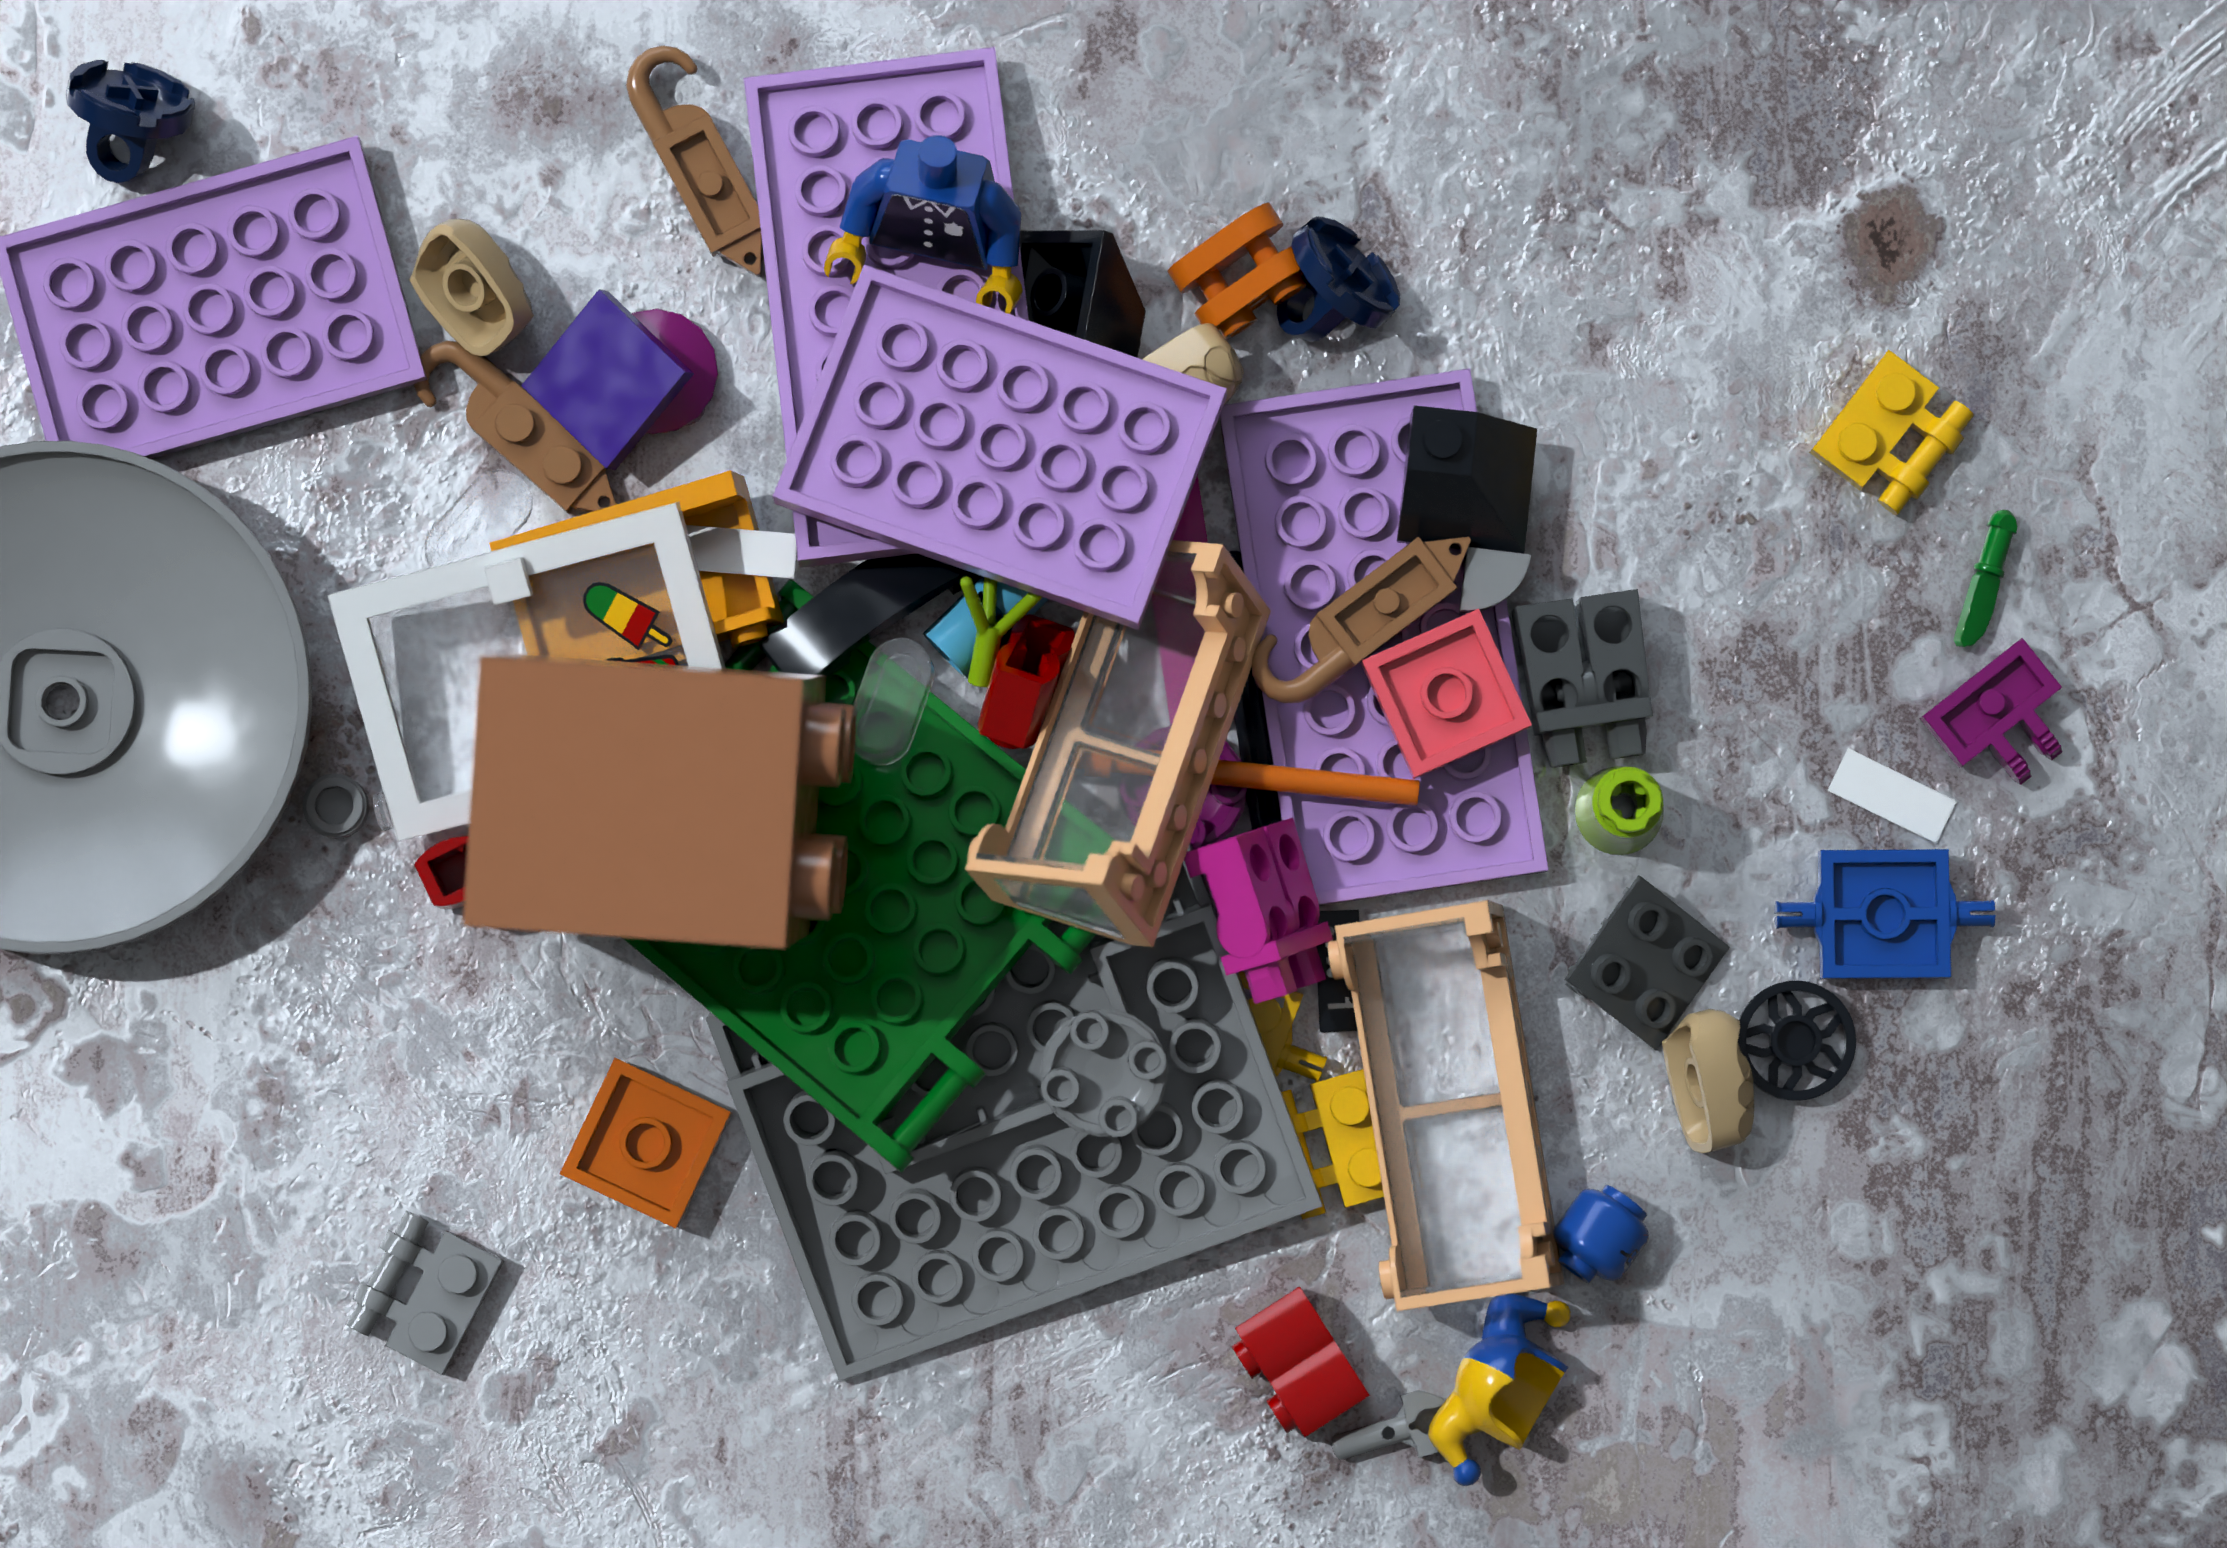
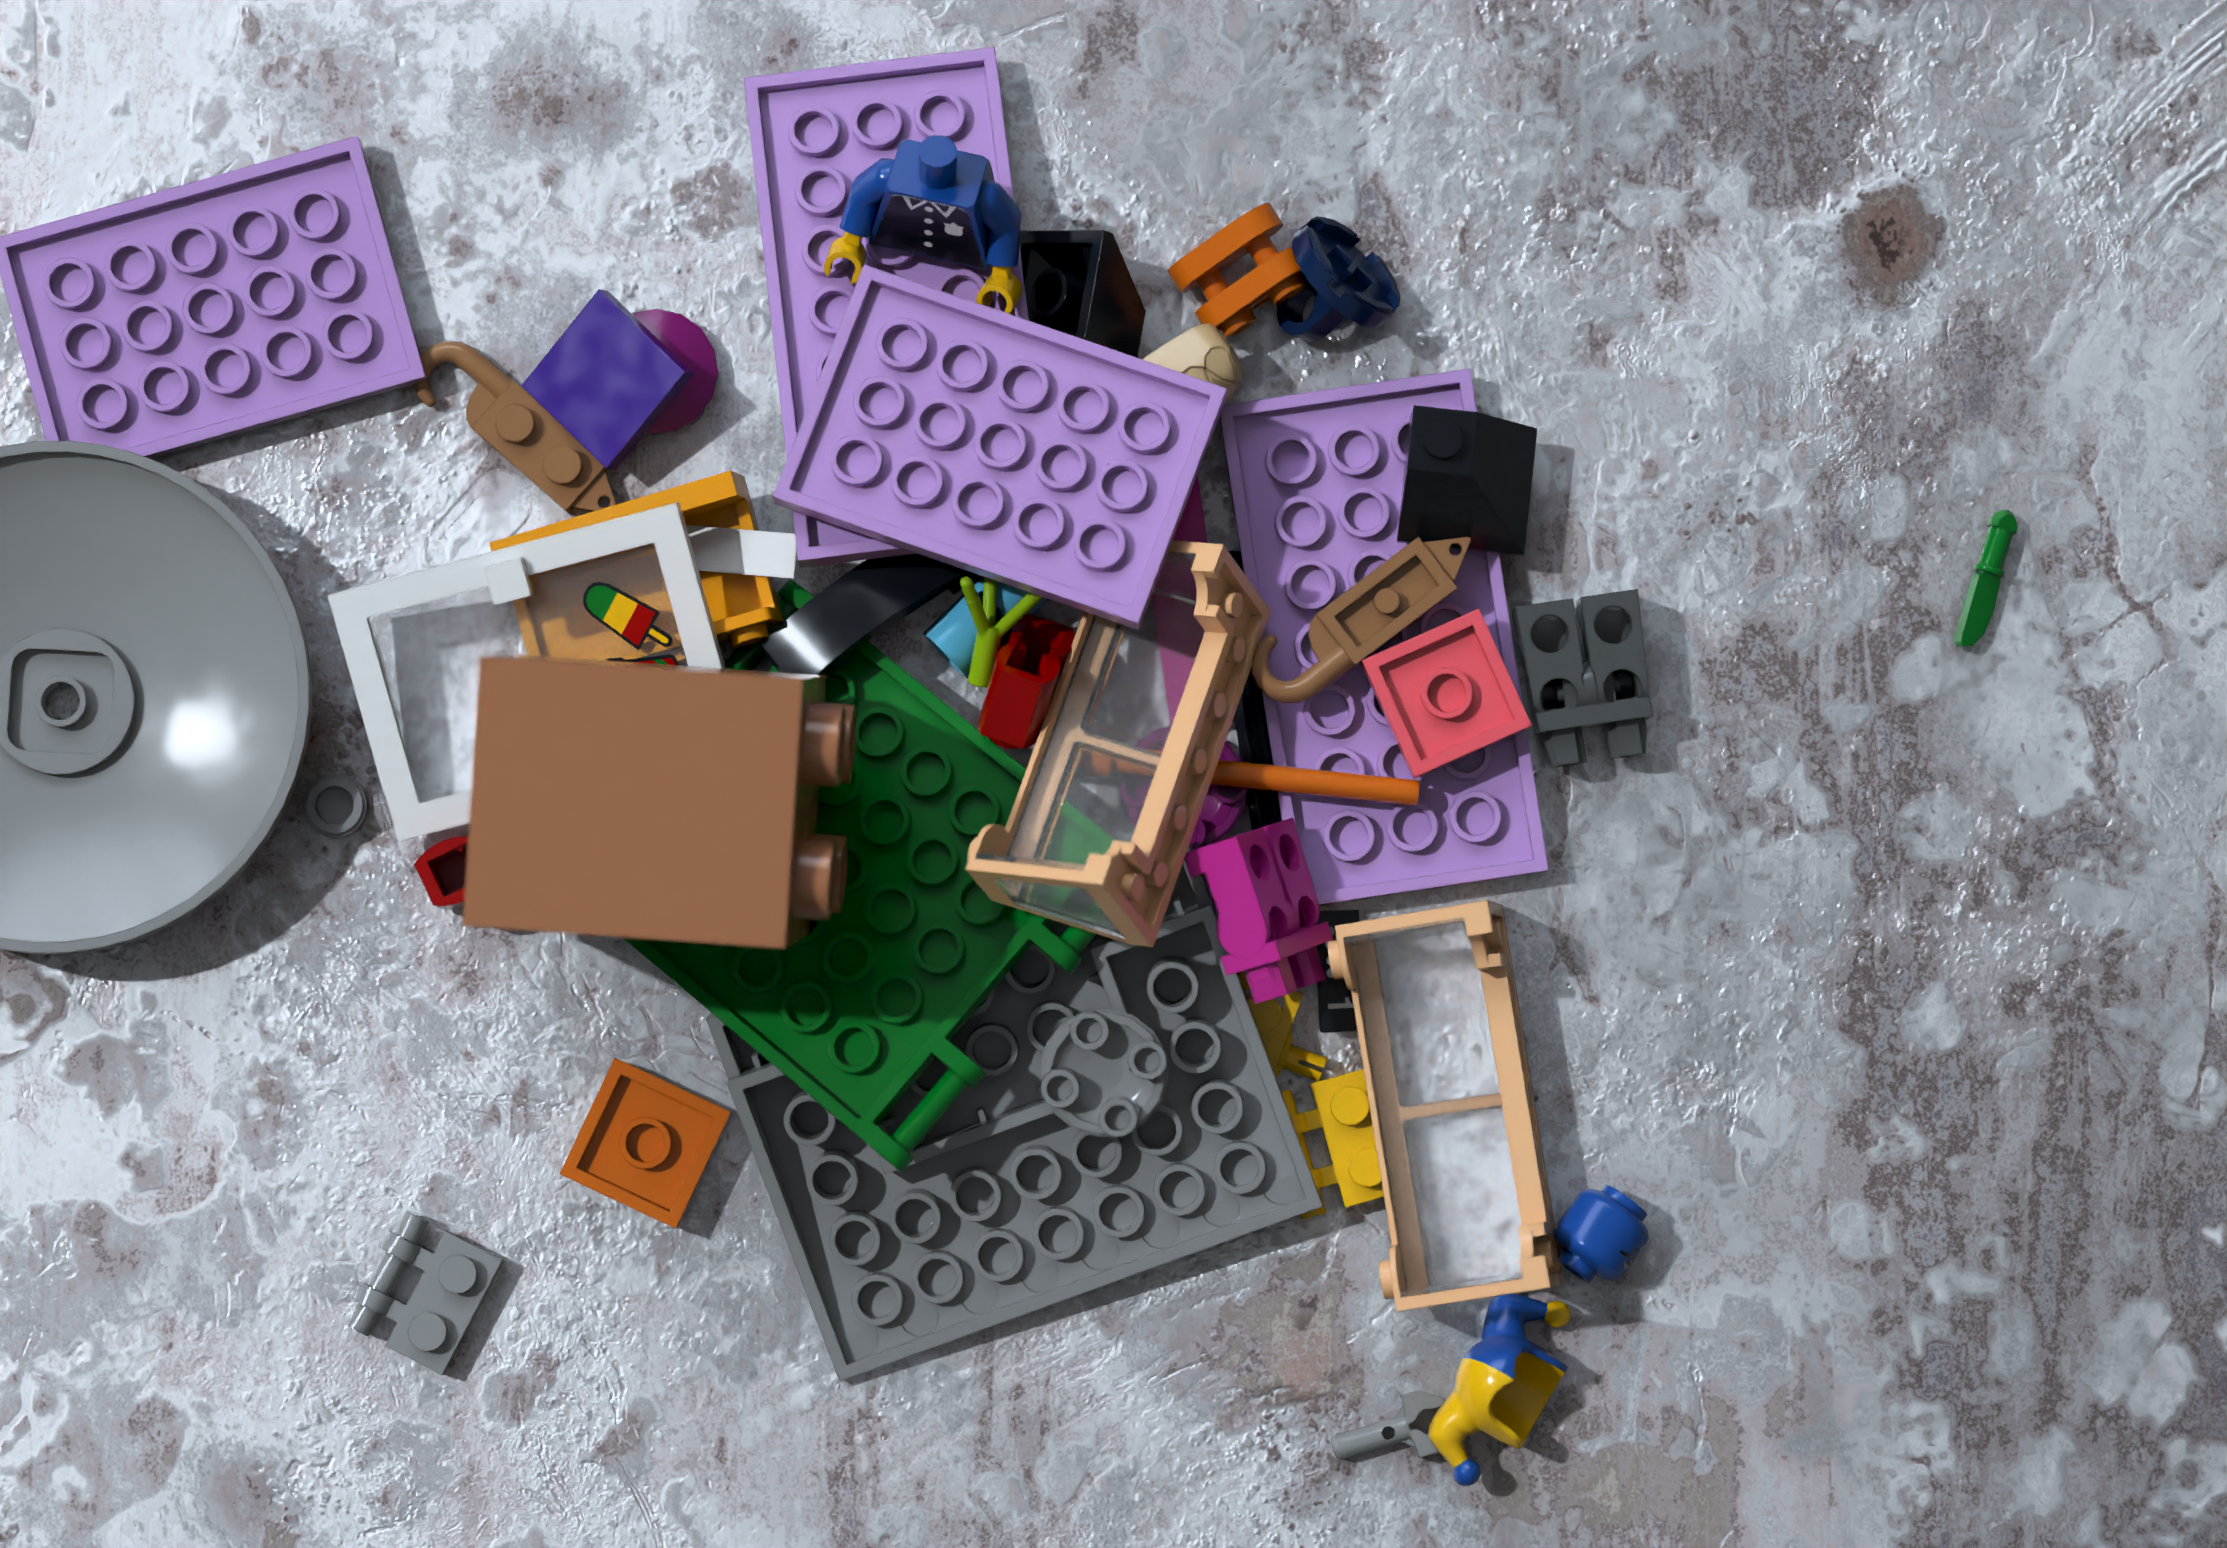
(131, 104): dark blue tile -> none
(470, 287): tan piece -> none
(698, 164): medium nougat plate -> none
(892, 700): clear tile -> none
(1299, 1362): red brick -> none
(1490, 577): light grey tile -> none
(1605, 826): lime plant -> none
(1646, 962): dark grey hinge -> none
(1710, 1080): tan piece -> none
(1797, 1040): black wheel -> none
(1877, 419): yellow plate -> none
(1884, 914): blue plate -> none
(1892, 795): white sticker -> none
(1992, 704): magenta hinge -> none

